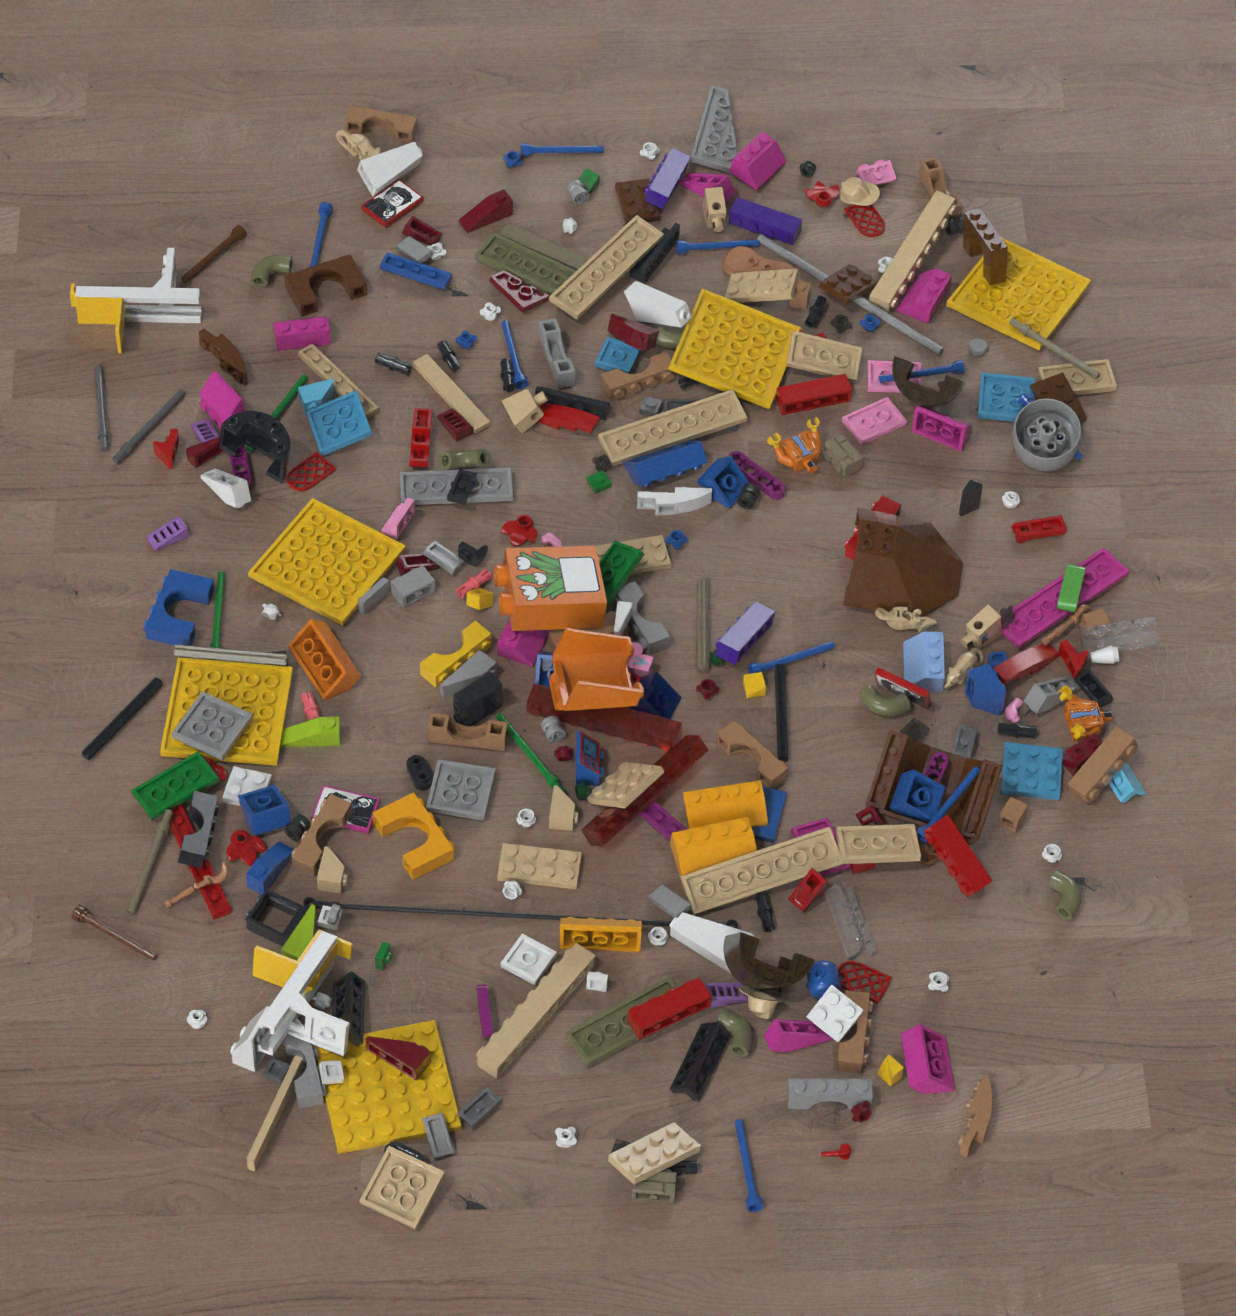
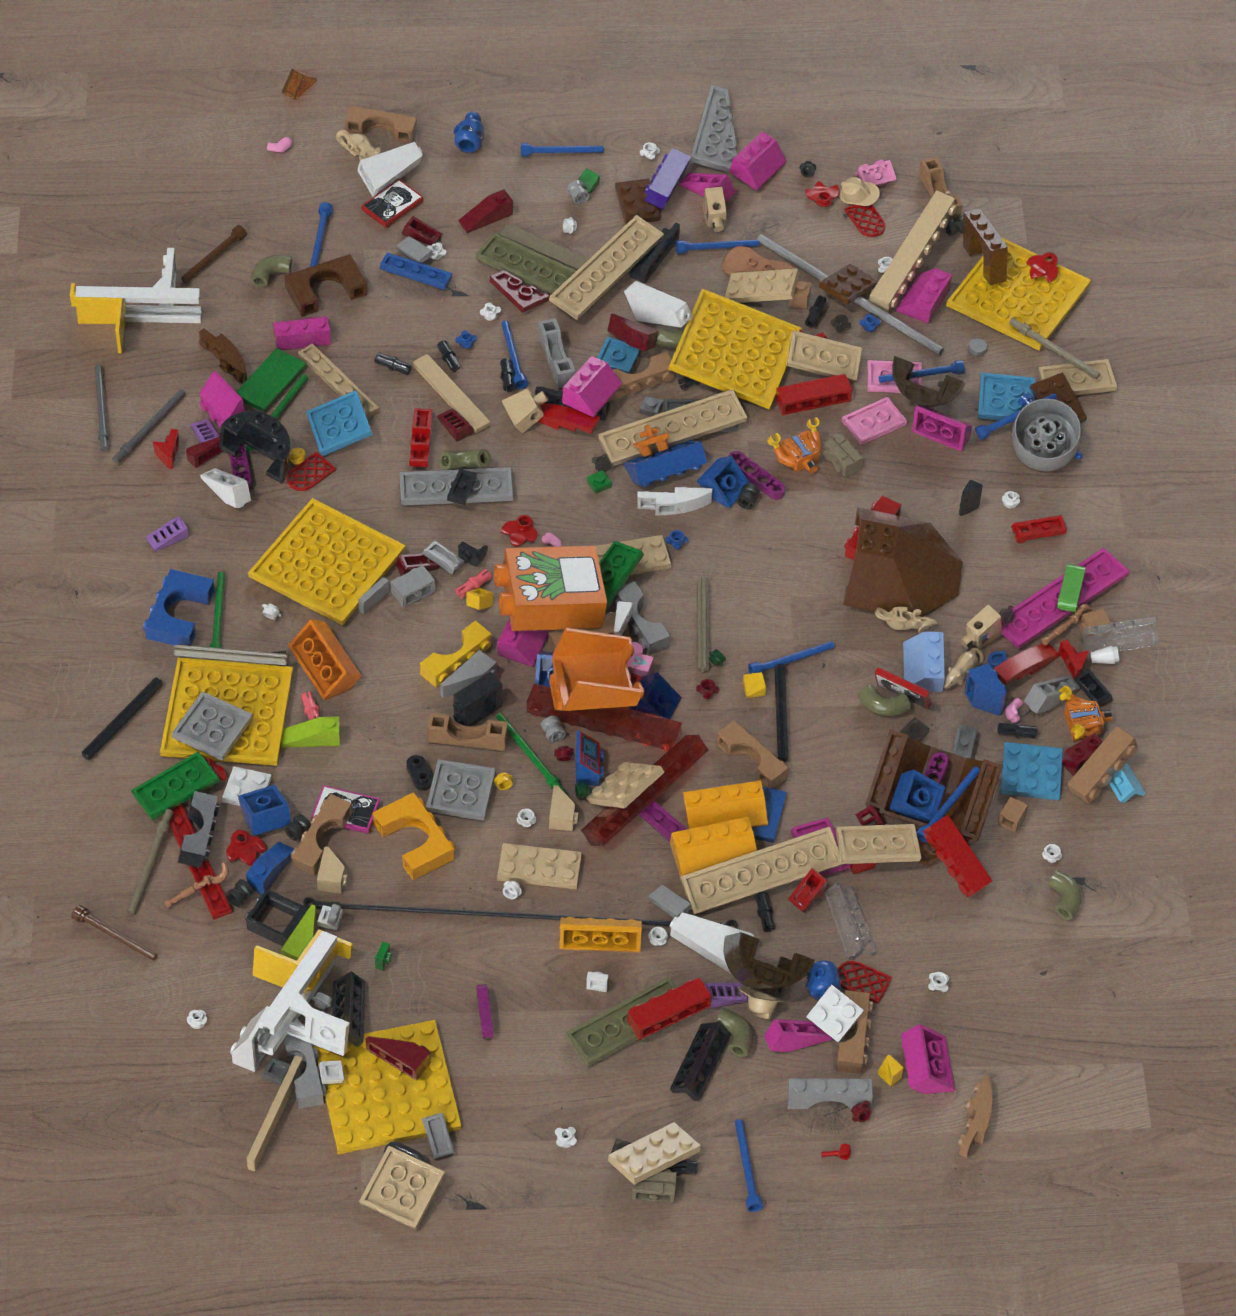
(240, 892): none -> pearl dark grey wheel
(270, 380): none -> green tile
(281, 146): none -> bright pink arm
(297, 83): none -> clear orange slope
(297, 455): none -> yellow plate
(315, 394): medium azure slope -> none
(399, 519): bright pink bracket -> none
(469, 133): none -> blue piece
(479, 1107): flat silver plate -> none
(503, 781): none -> yellow plate
(512, 159): blue plate -> none
(528, 959): white plate -> none
(535, 1011): tan brick -> none
(591, 387): none -> dark pink slope
(644, 445): none -> orange hips
(744, 633): brick -> none
(765, 221): dark purple brick -> none
(983, 431): none -> blue piece
(1041, 267): none -> red plate

